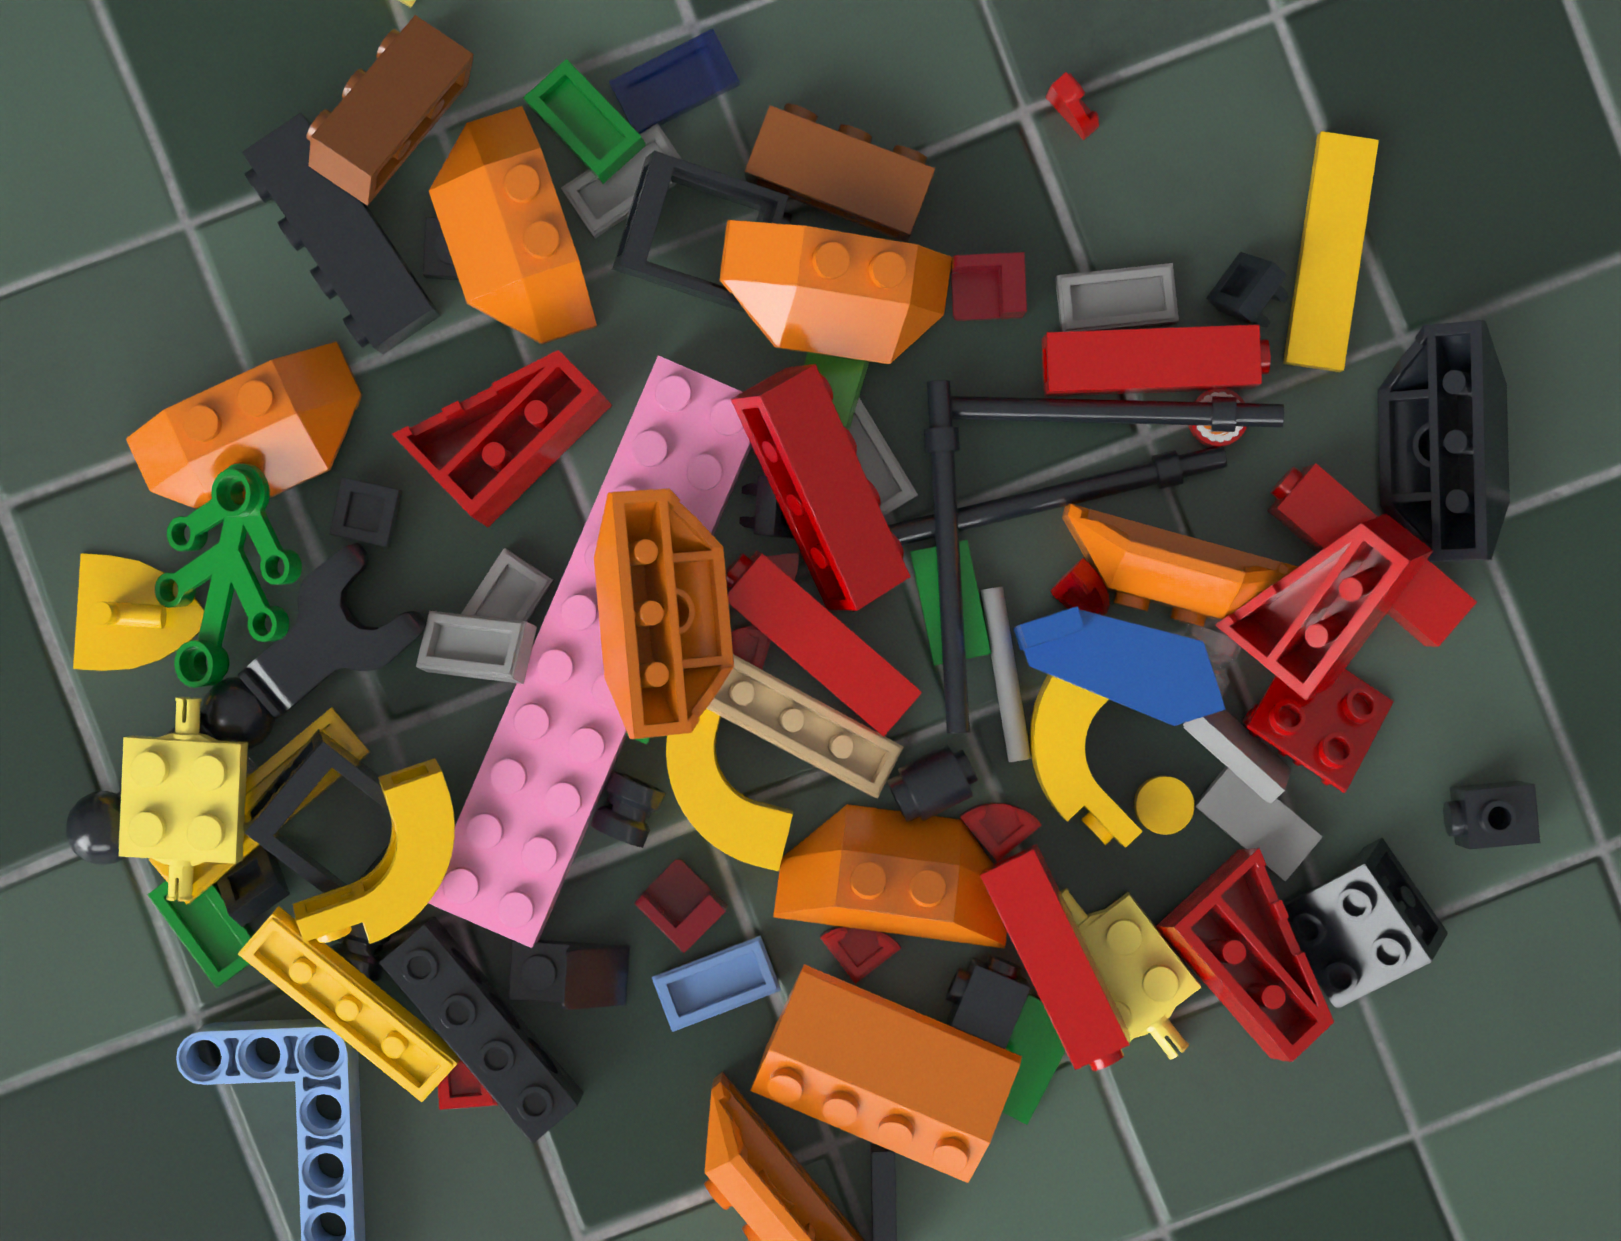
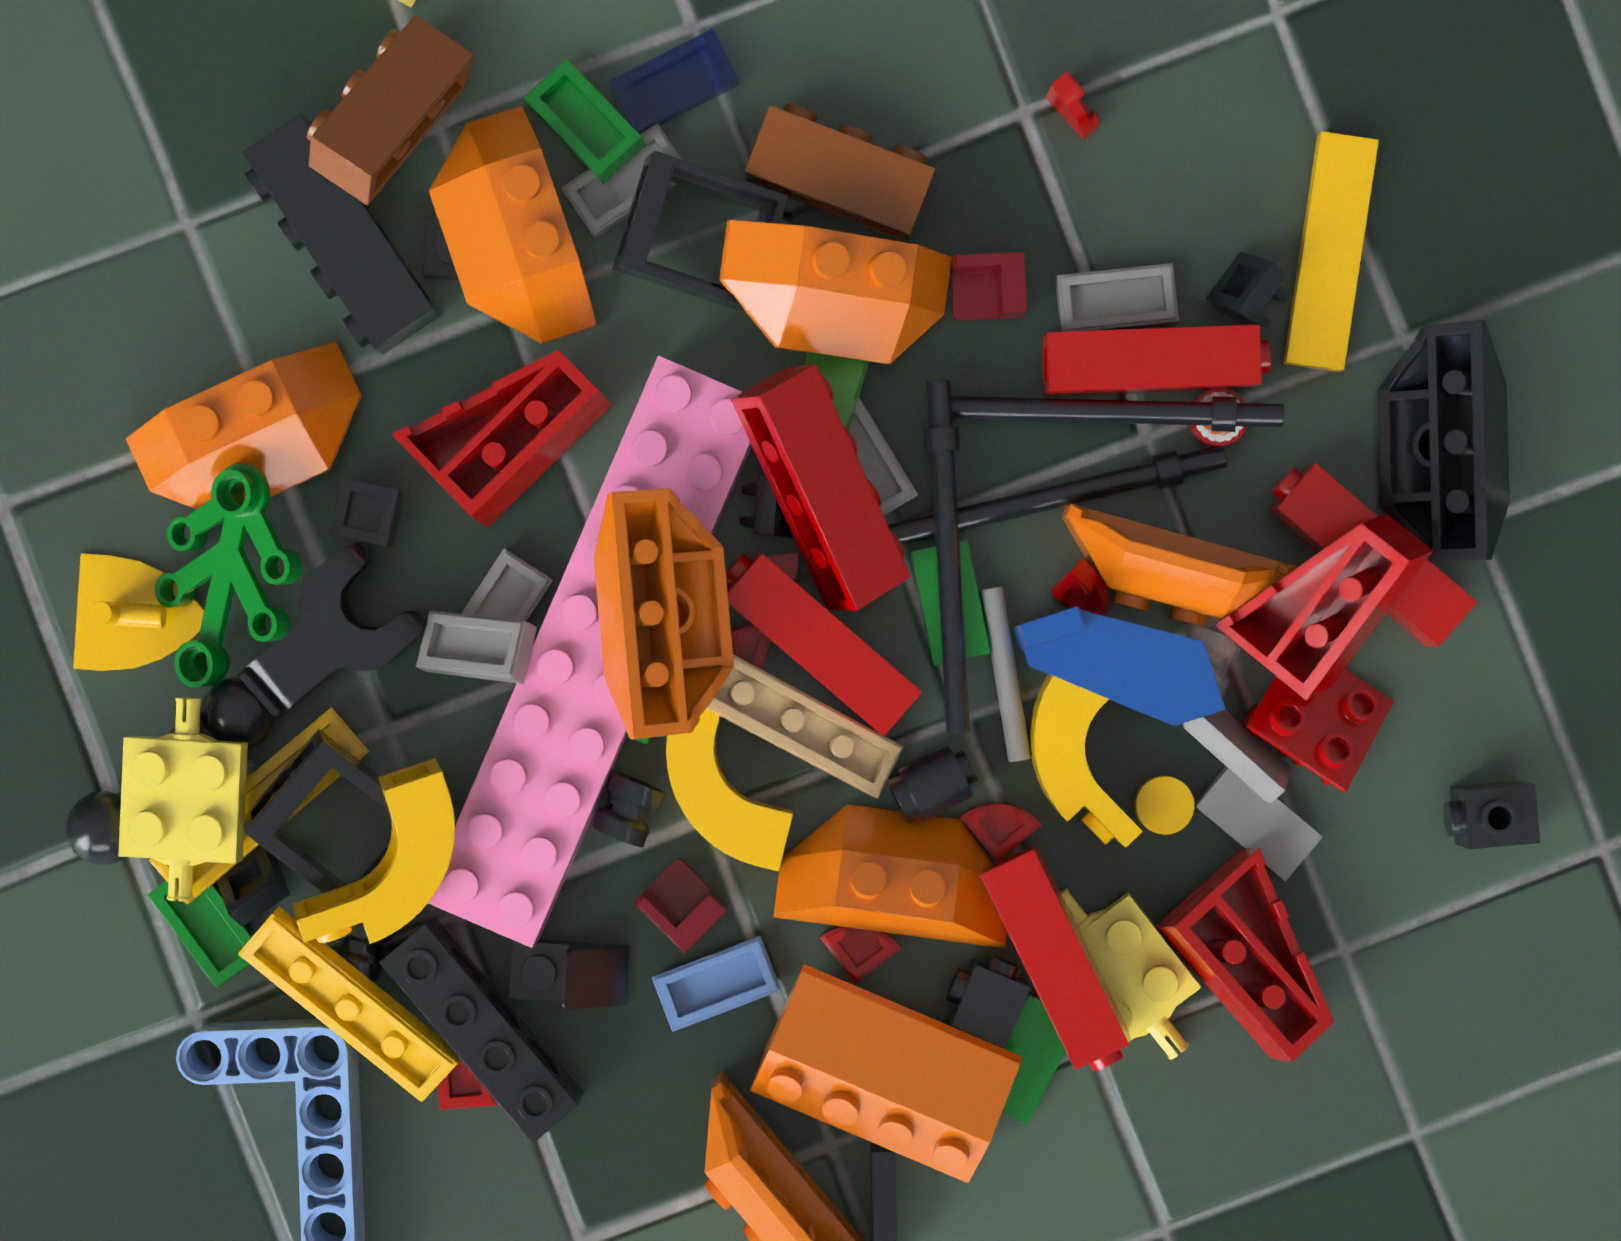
(1365, 926): black bracket -> none

